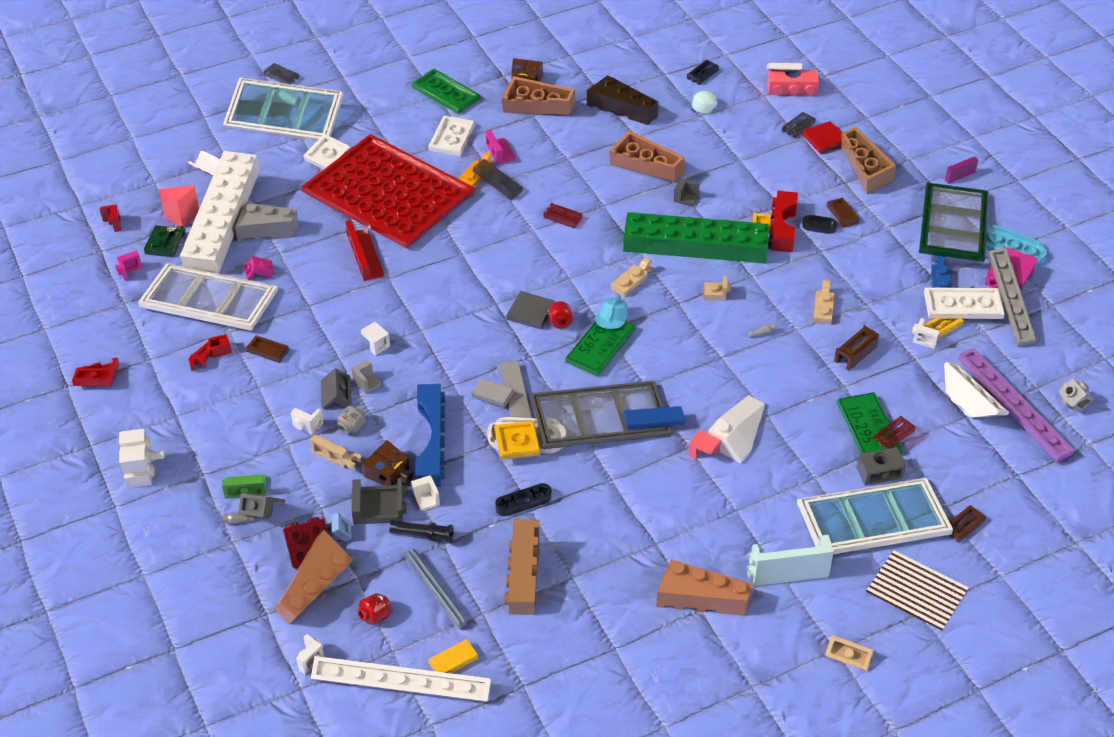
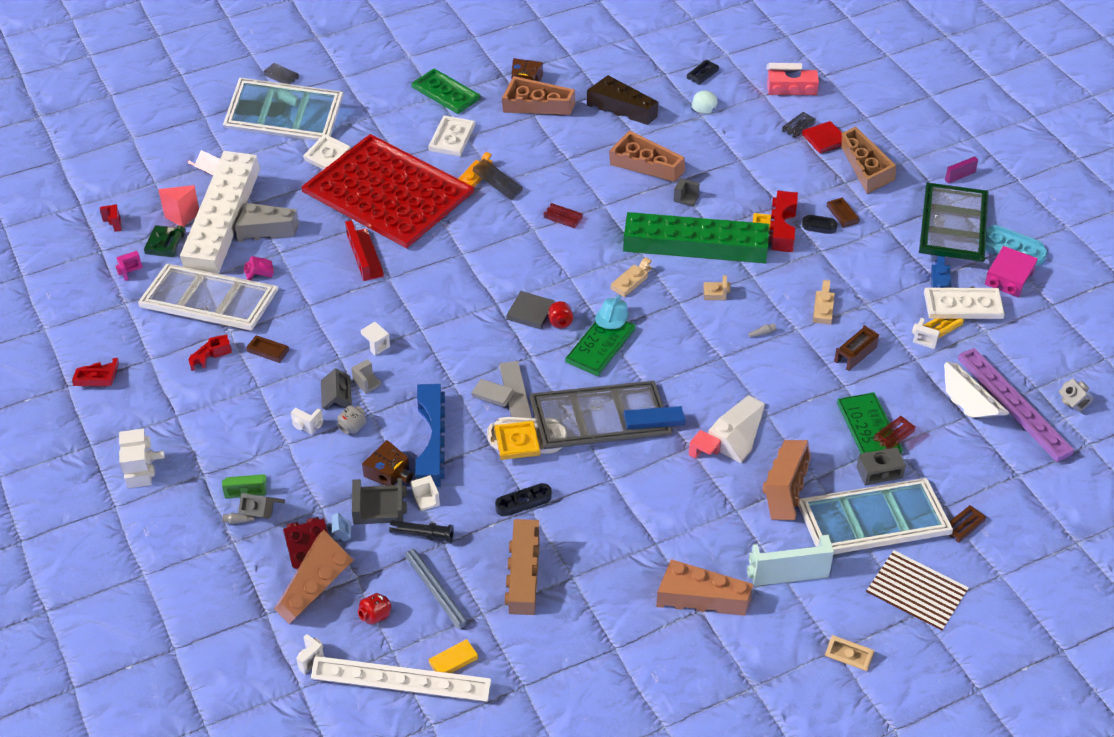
(334, 453): tan plate -> none
(498, 148): dark pink panel -> none
(787, 479): none -> nougat wedge
(1012, 297): light grey tile -> none

